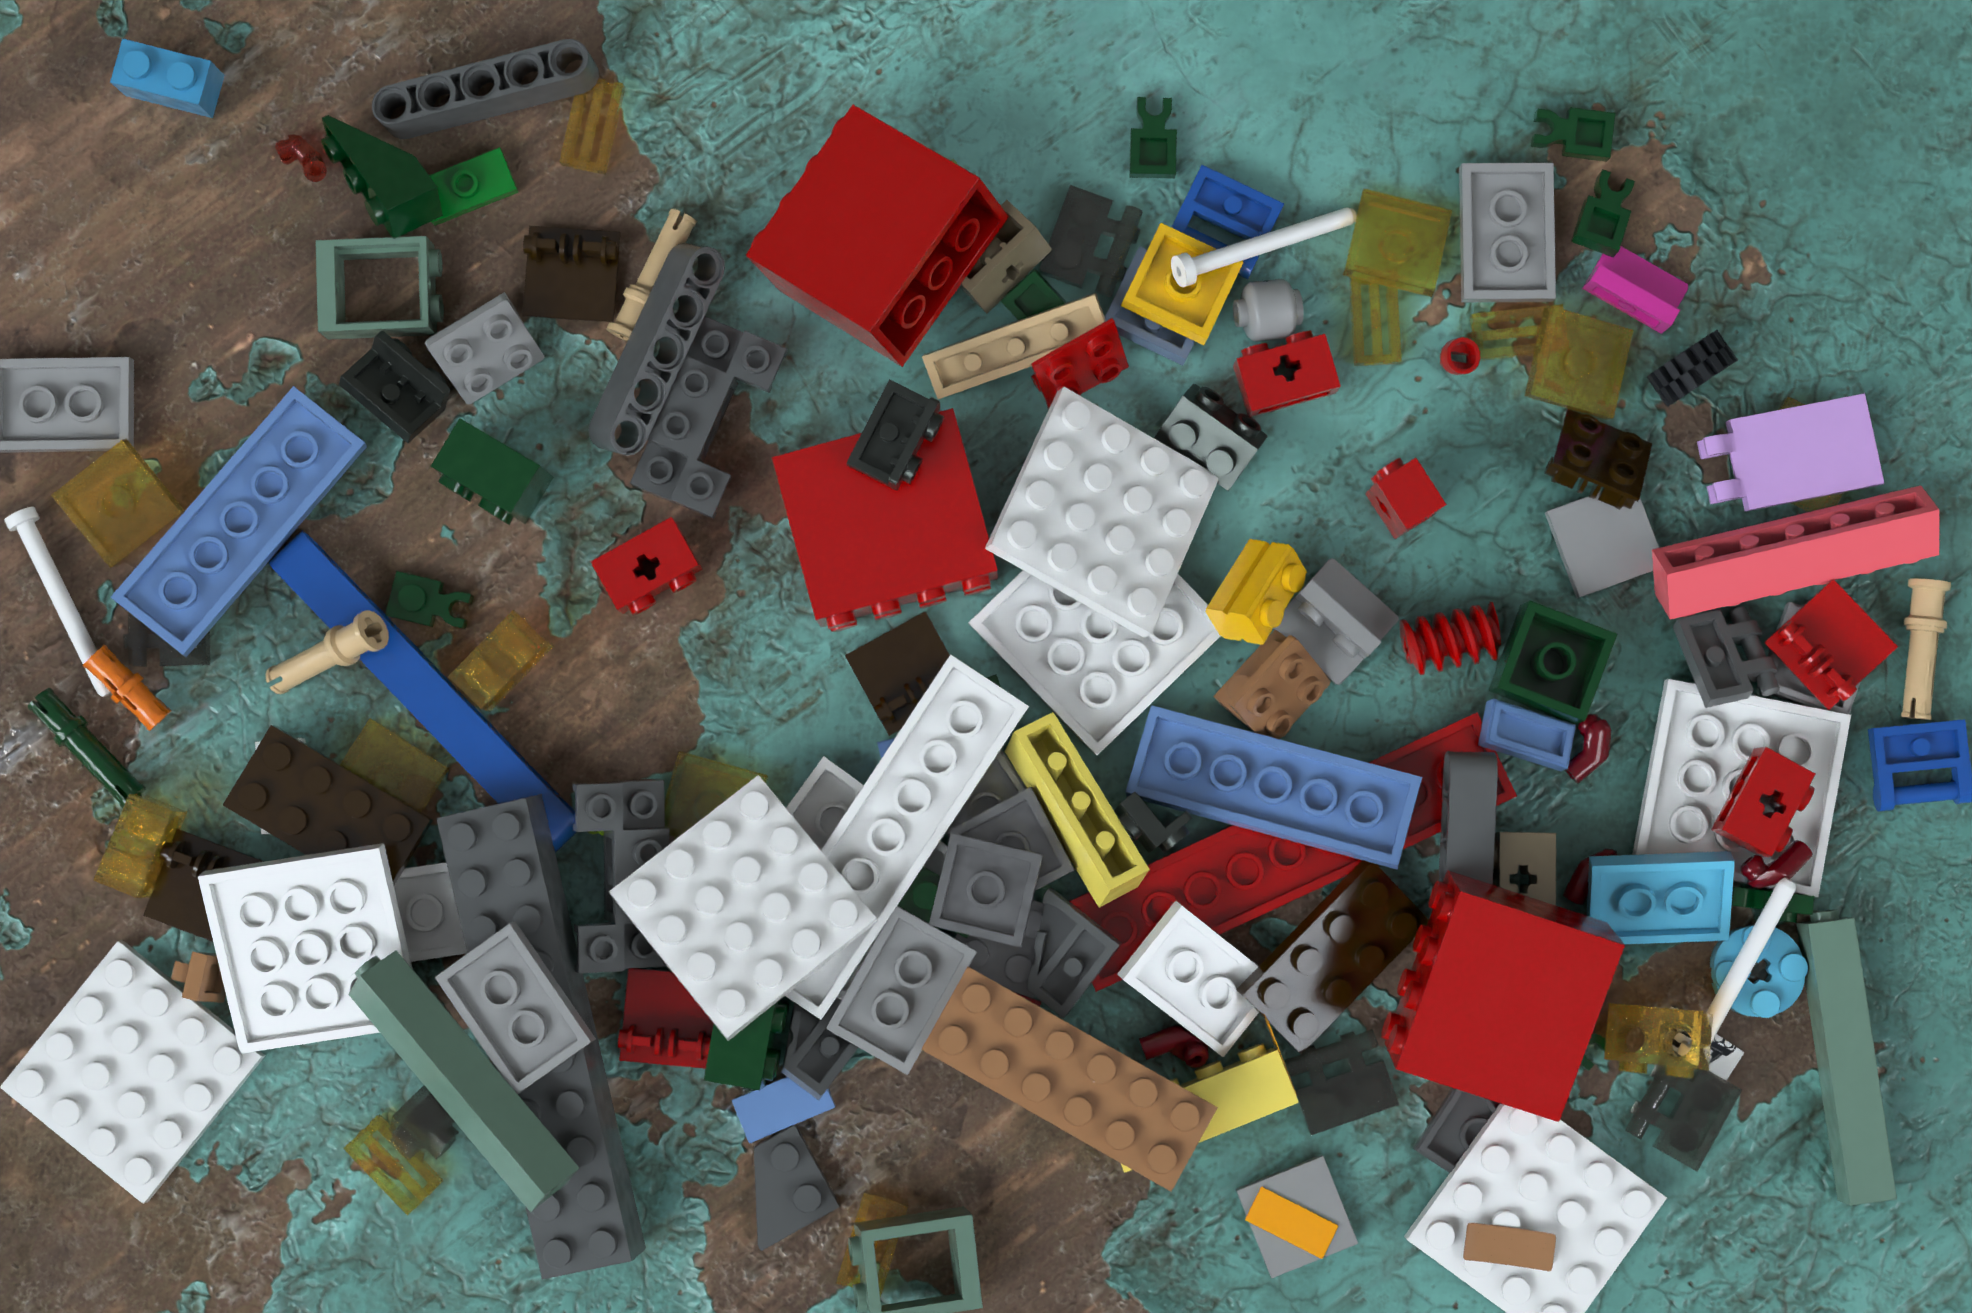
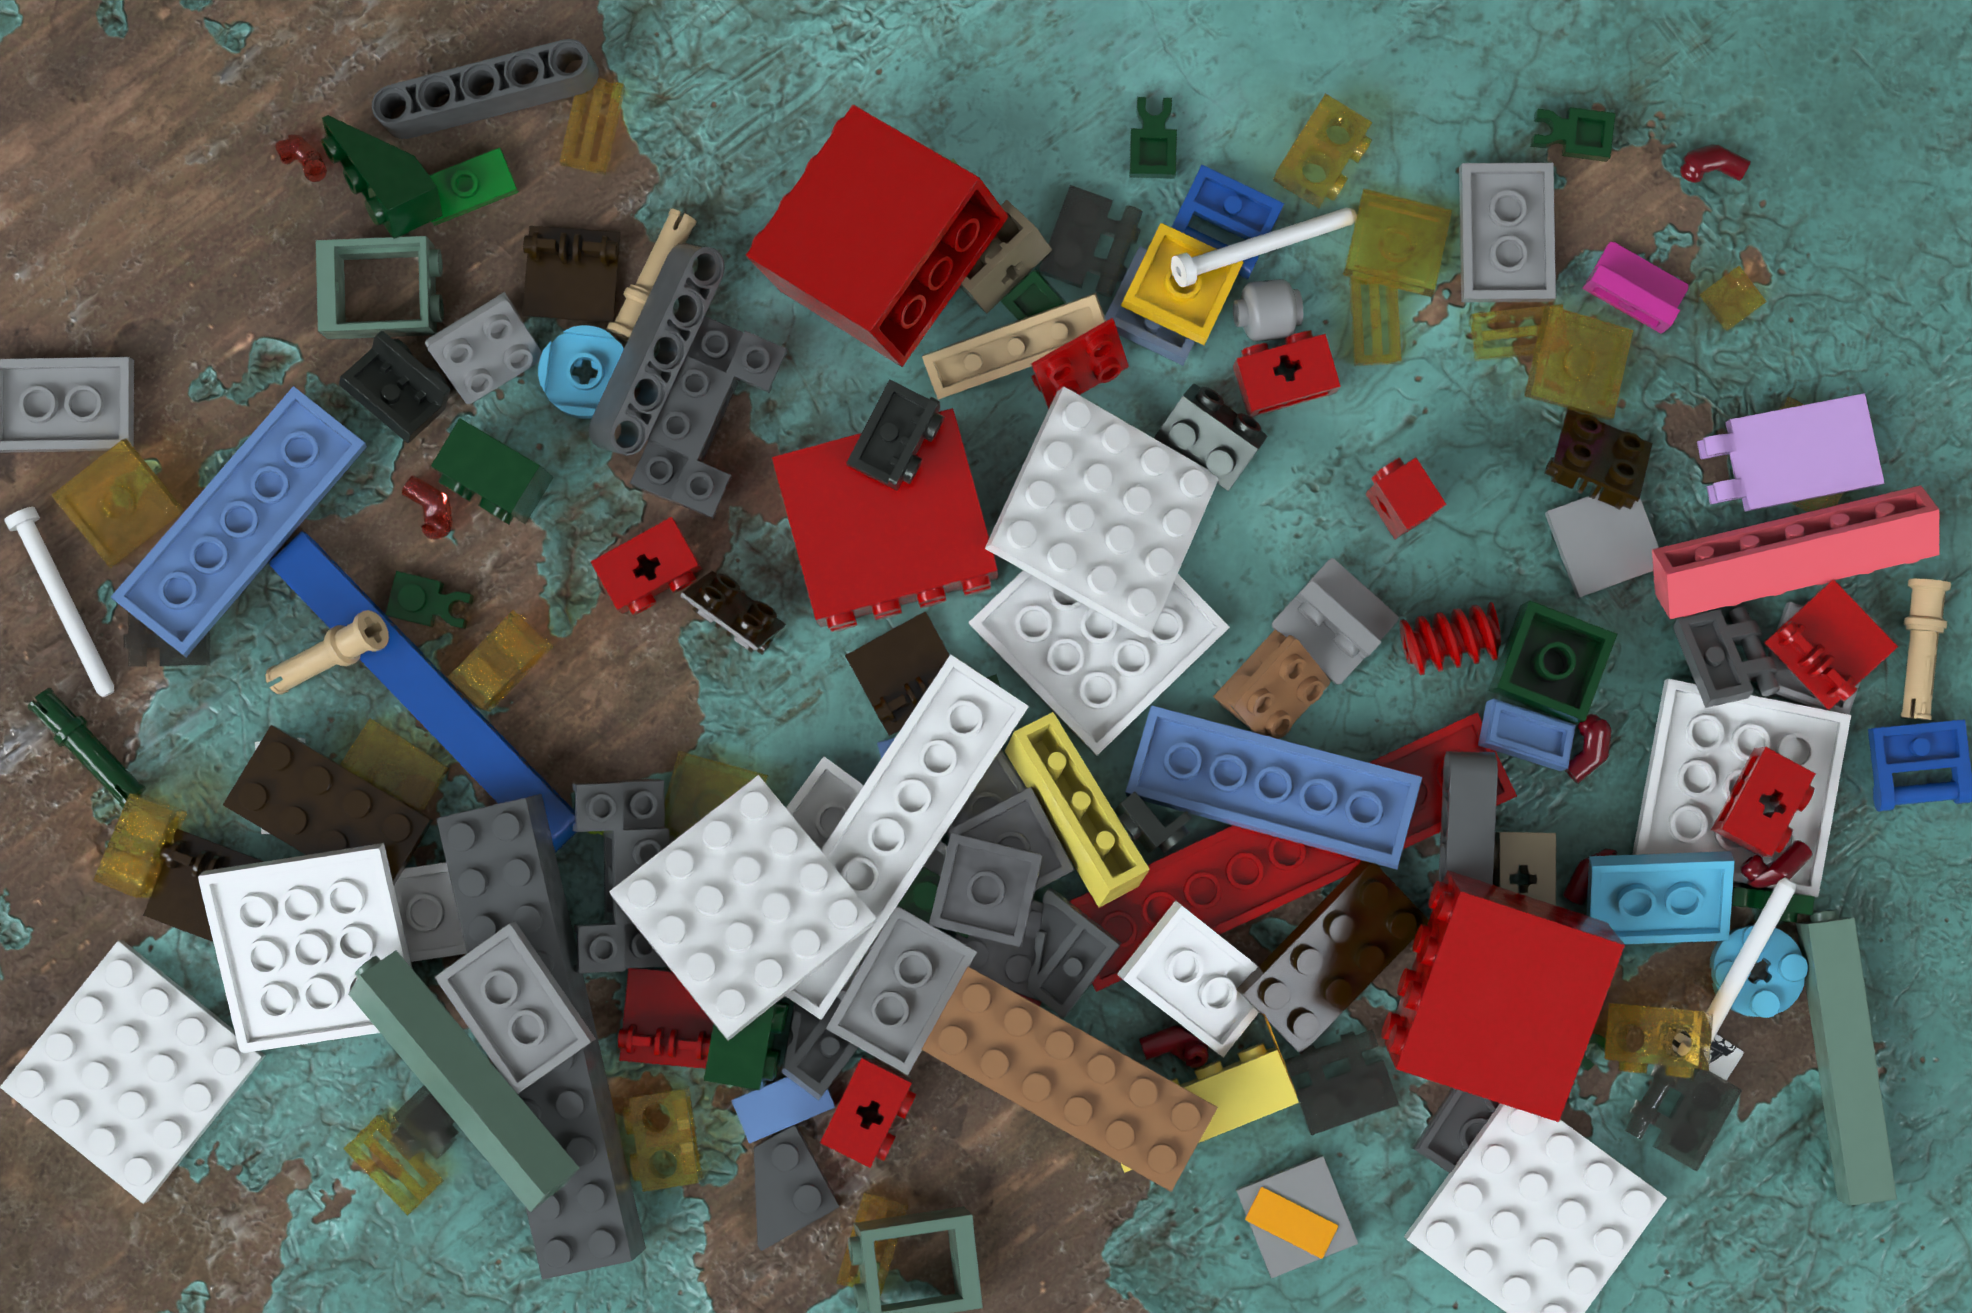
(127, 687): orange pin -> none
(167, 78): dark azure brick -> none
(201, 978): medium nougat tile -> none
(435, 507): none -> clear red arm
(569, 352): none -> medium azure plate
(676, 1138): none -> clear yellow brick
(720, 600): none -> dark brown hinge
(847, 1131): none -> red brick
(1256, 591): yellow brick -> none
(1316, 148): none -> clear yellow brick
(1460, 346): red hinge -> none
(1509, 1246): medium nougat sticker -> none
(1601, 218): dark green plate -> none
(1692, 368): black tyre -> none
(1713, 158): none -> dark red arm
(1732, 298): none -> clear yellow tile

